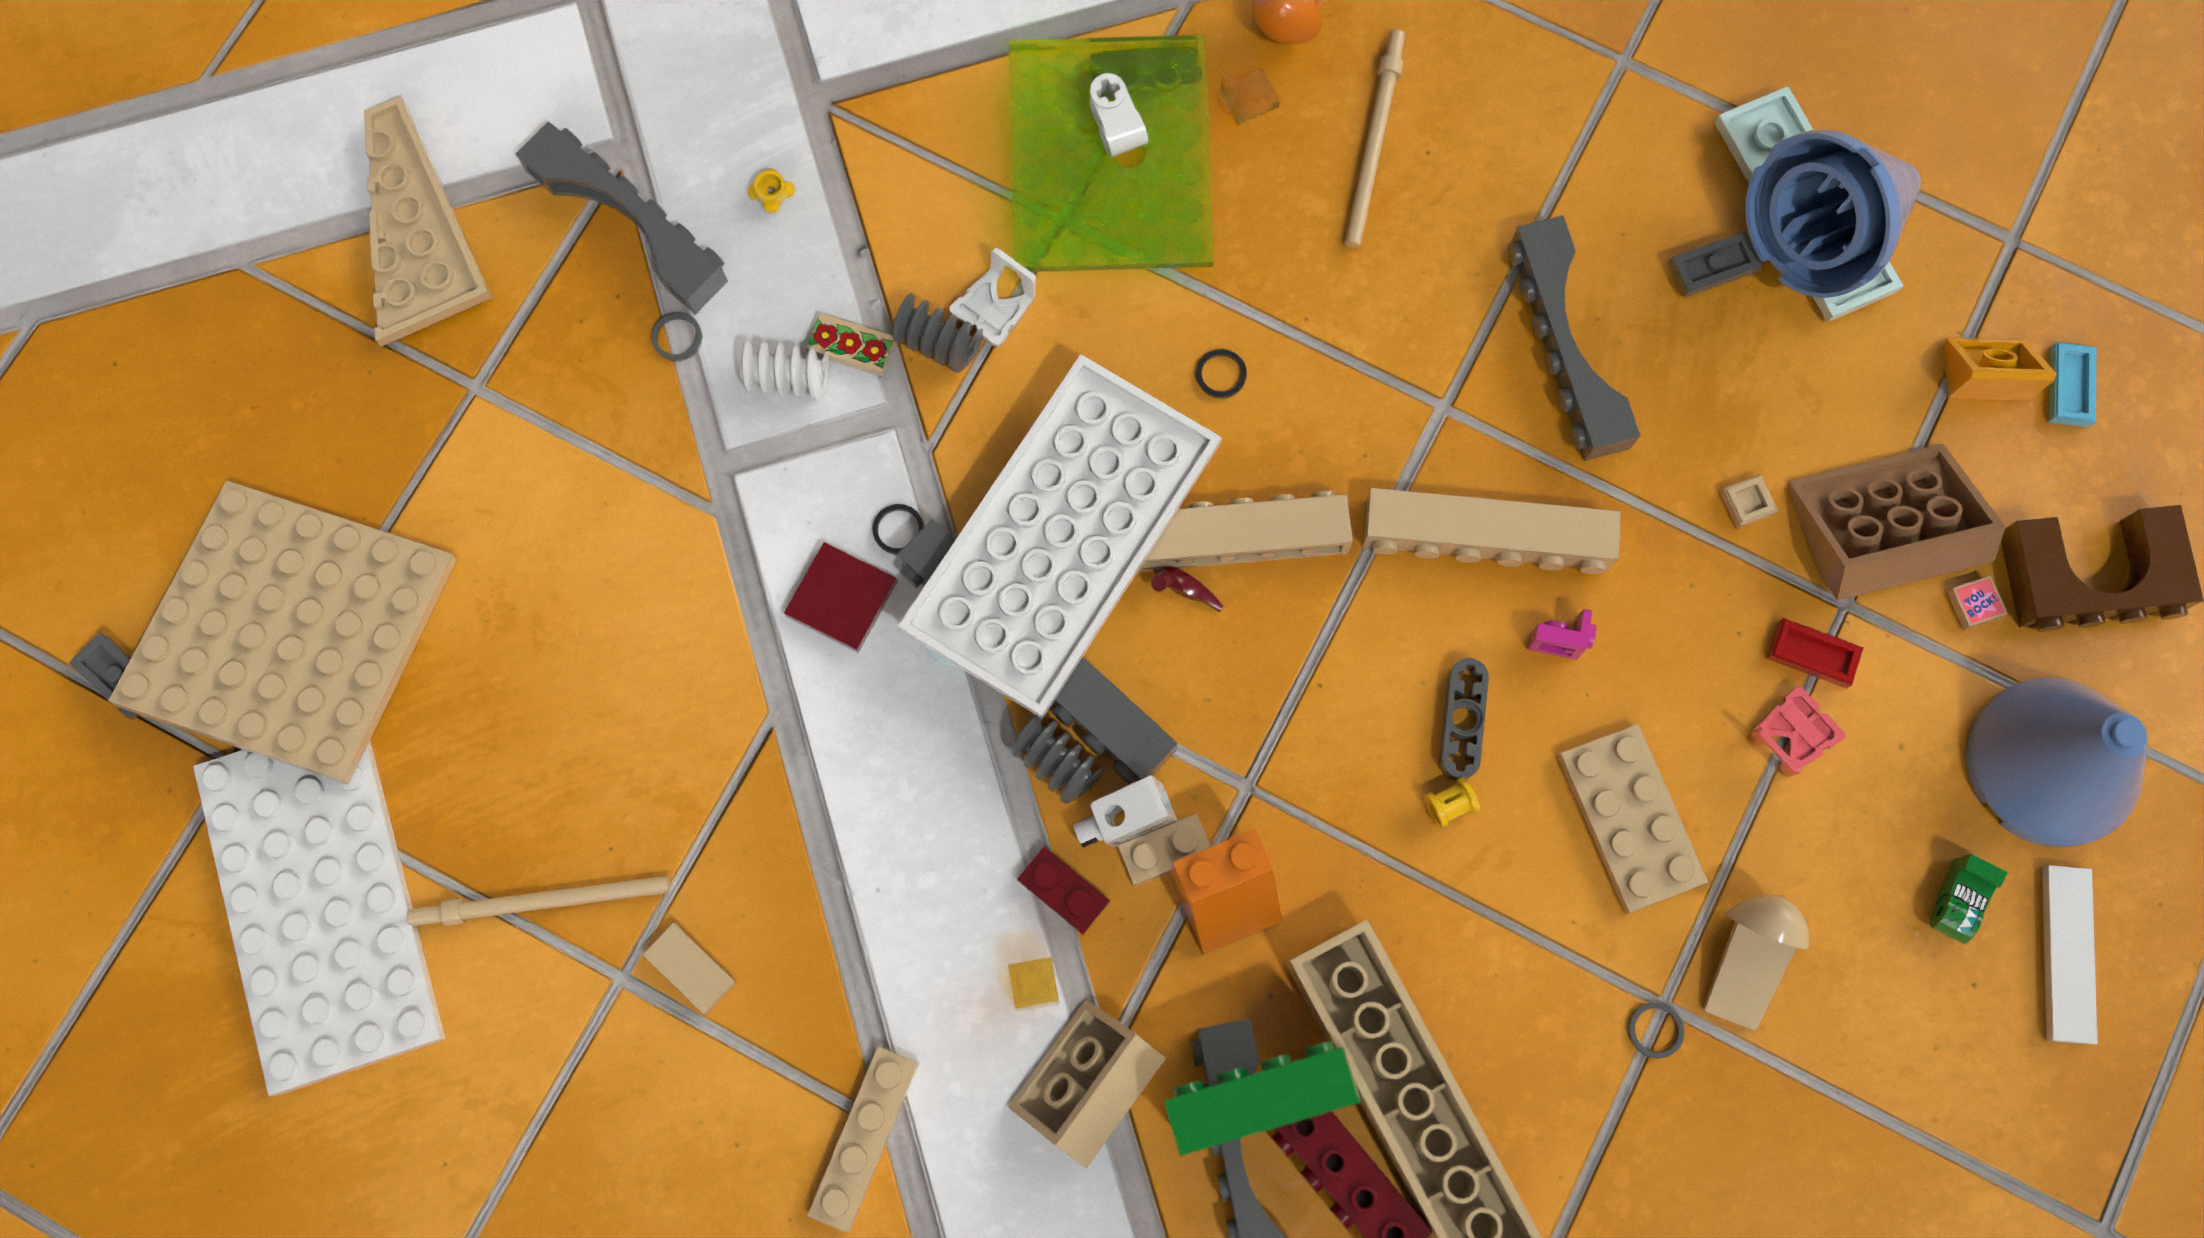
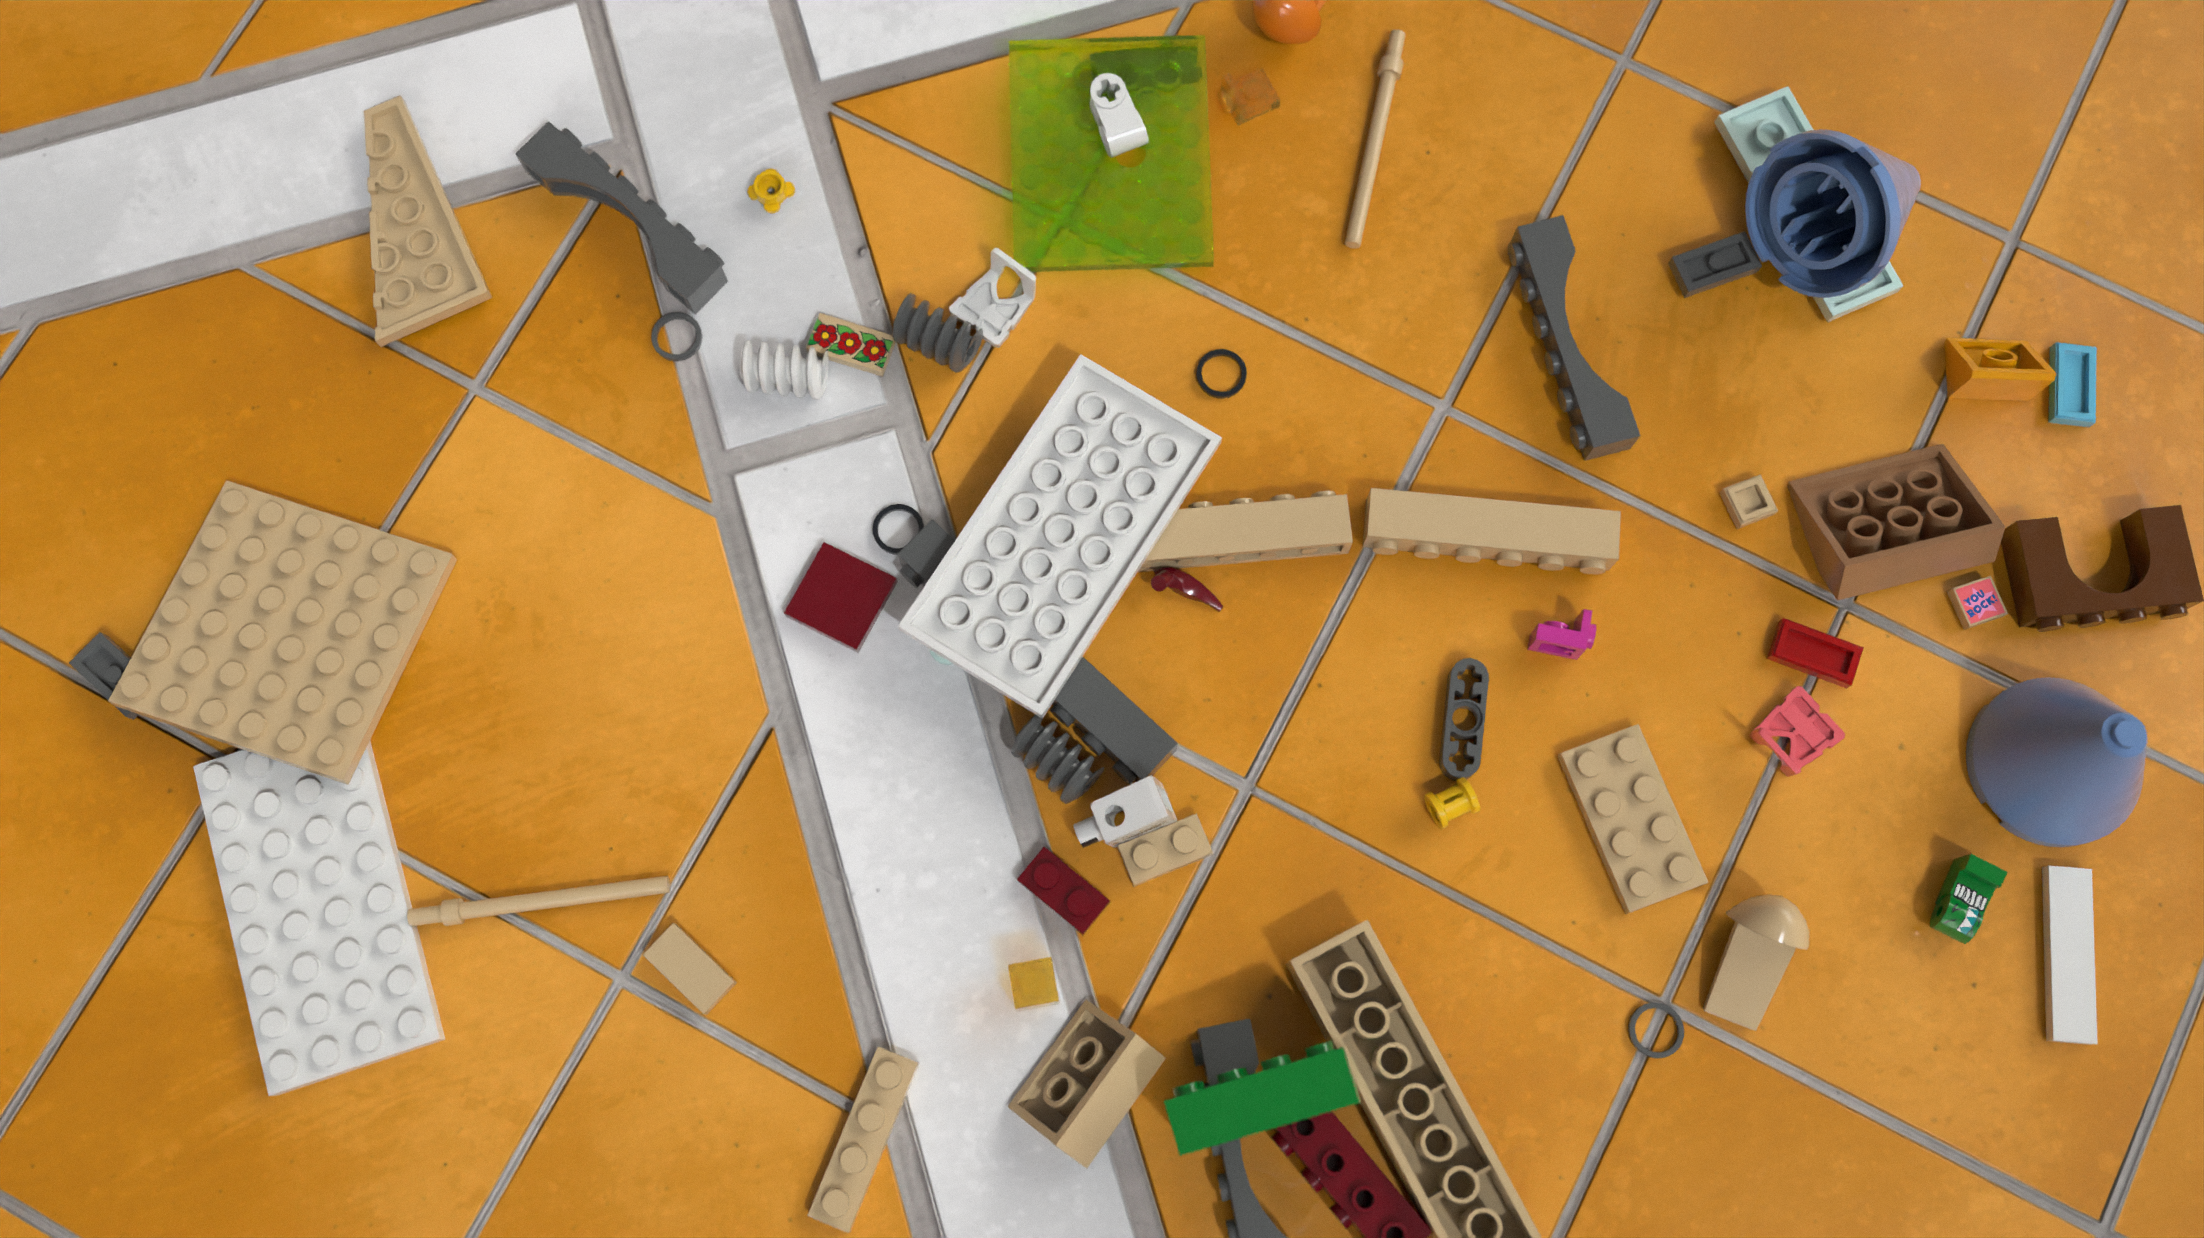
(1227, 891): orange slope -> none

